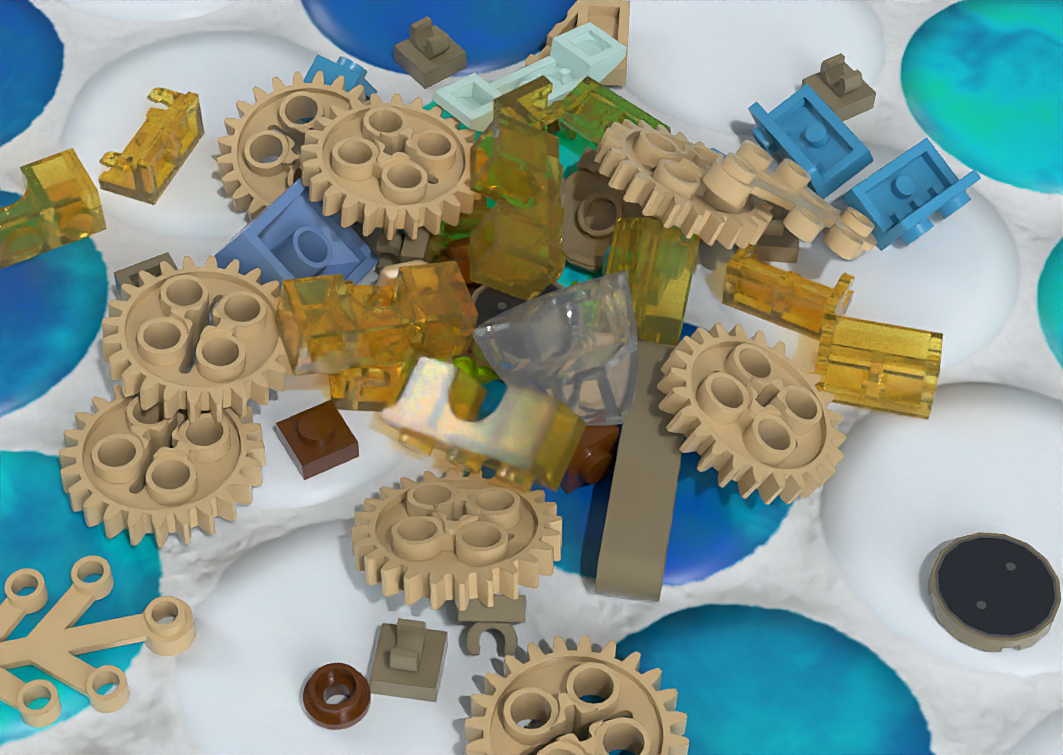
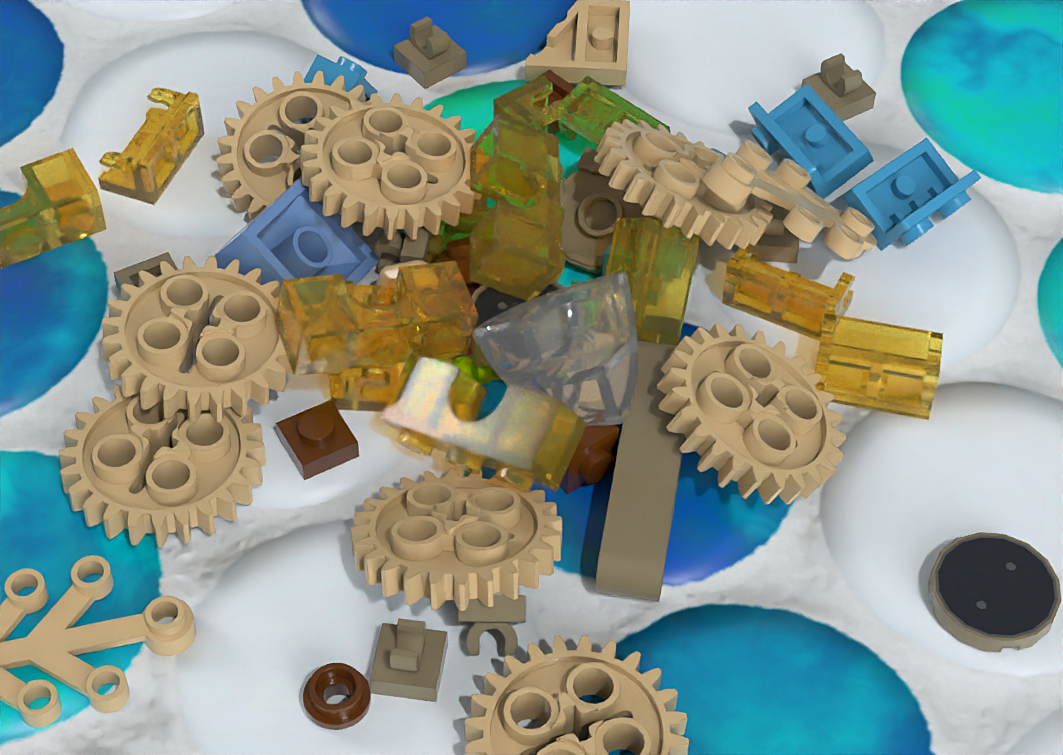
(572, 58): light aqua slope -> none

